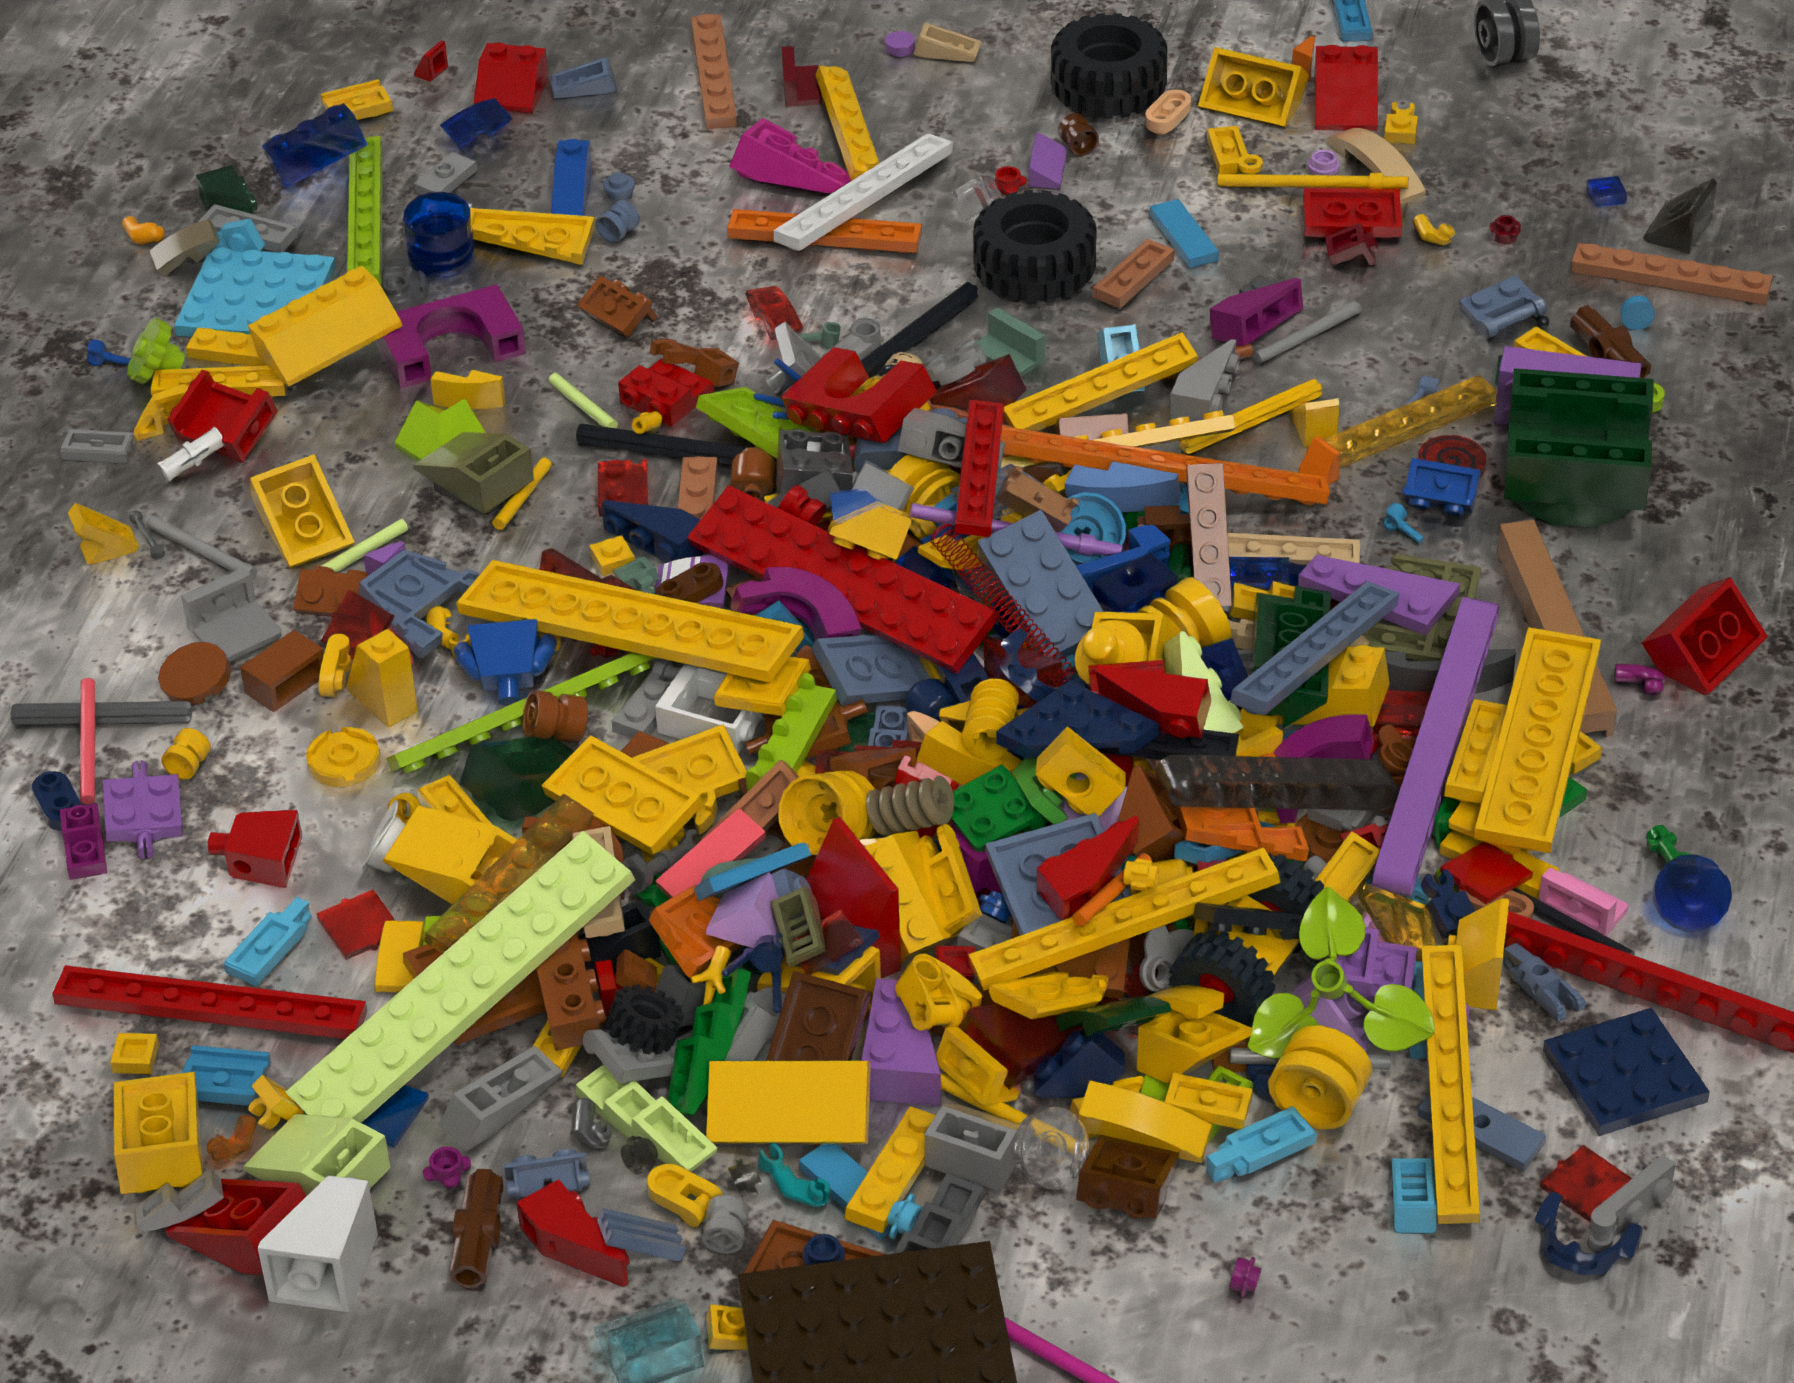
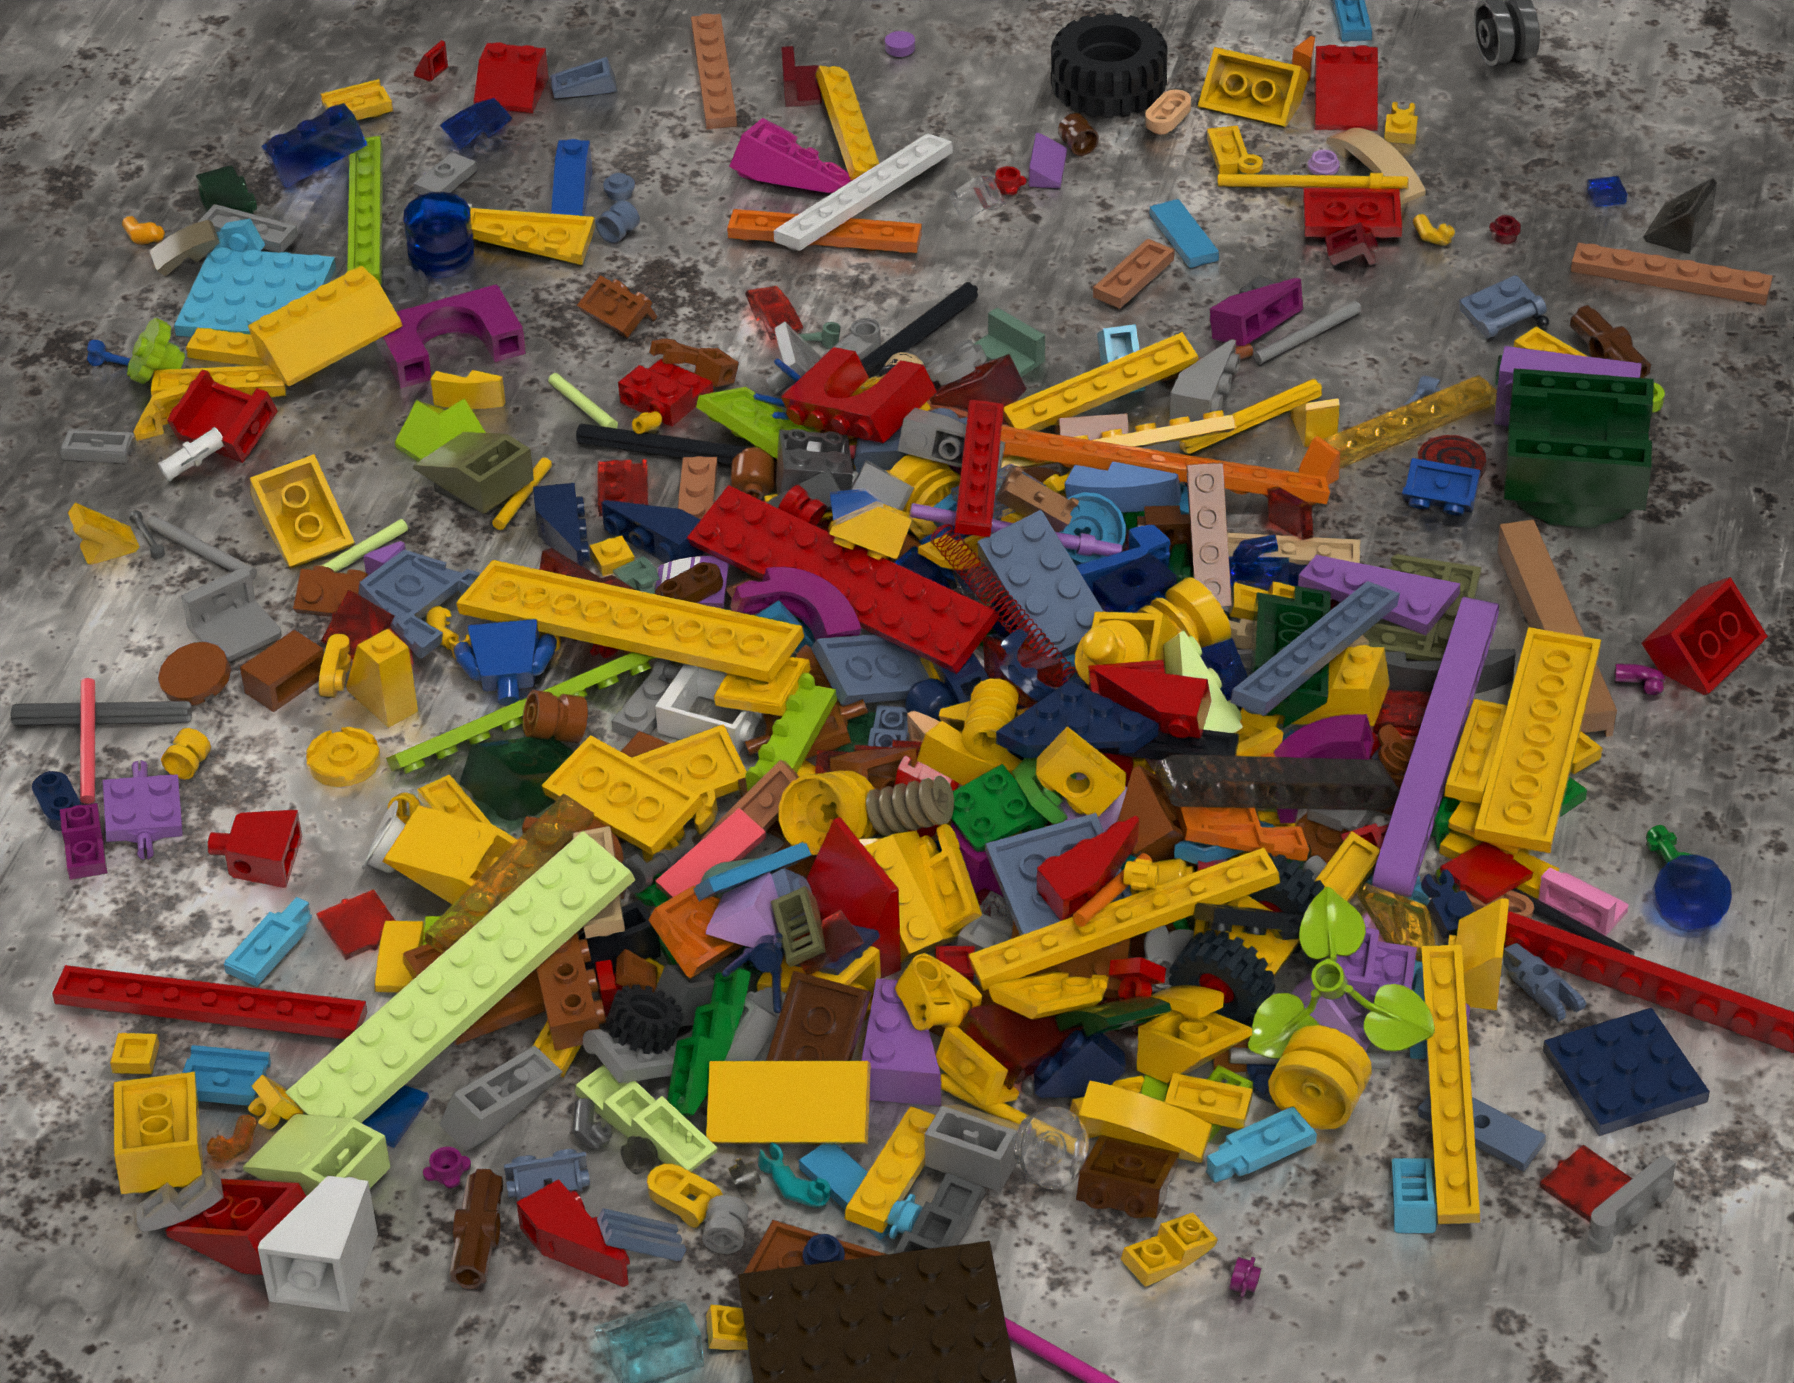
(558, 521): none -> dark blue slope
(713, 974): yellow bar -> none
(945, 44): tan slope -> none
(995, 906): blue plate -> none
(1034, 246): black tyre -> none
(1136, 975): none -> red tile
(1174, 1248): none -> yellow slope
(1250, 549): none -> clear blue arm
(1290, 513): none -> clear red tile
(1395, 519): dark azure hand -> none
(1571, 1255): dark blue helmet -> none
(1637, 312): dark azure tile -> none

